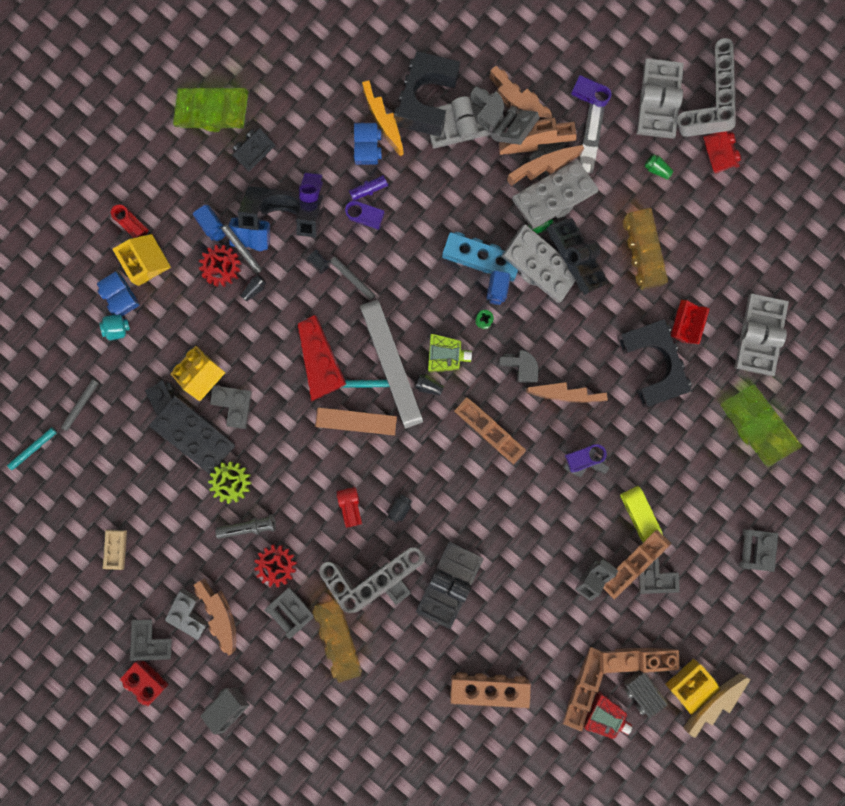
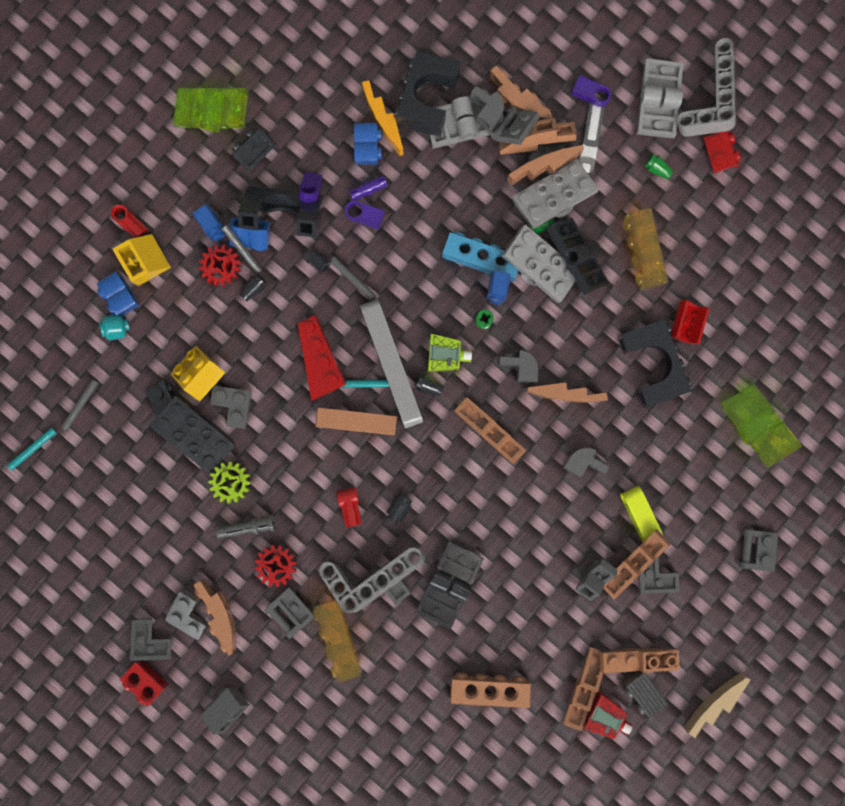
(114, 549): tan plate -> none
(580, 459): dark purple piece -> none
(693, 686): yellow slope -> none
(762, 335): light grey plate -> none

